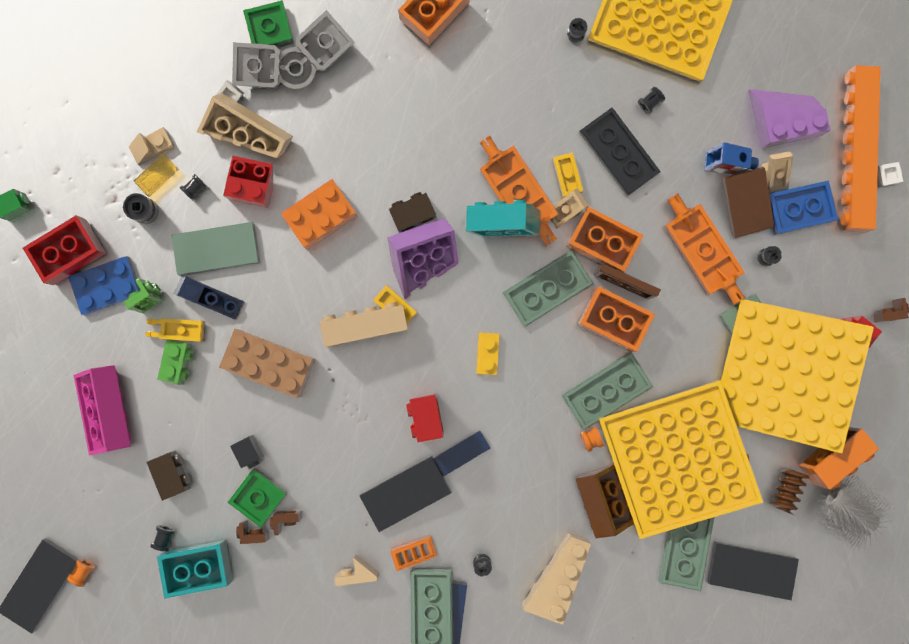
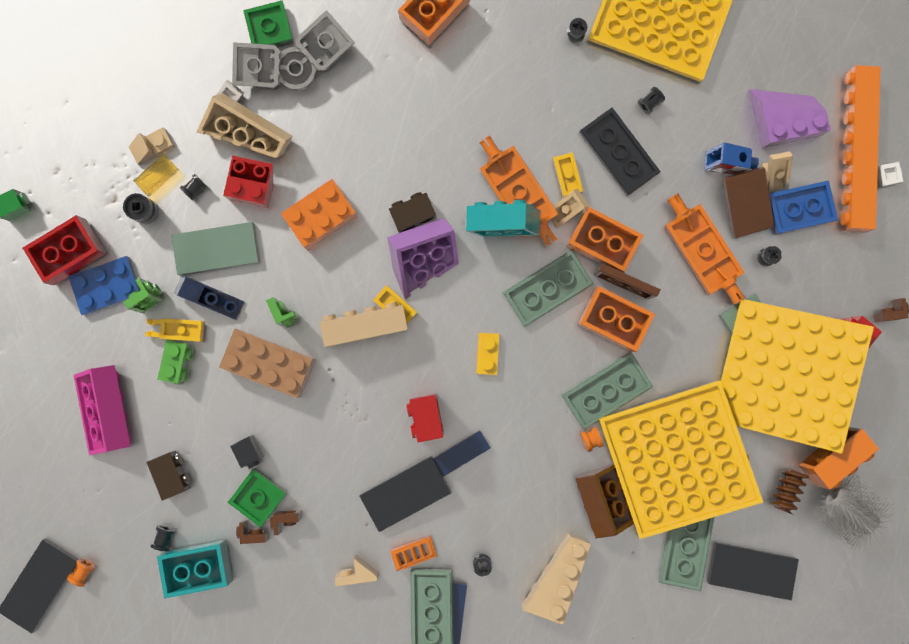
(281, 313): none -> bright green bracket

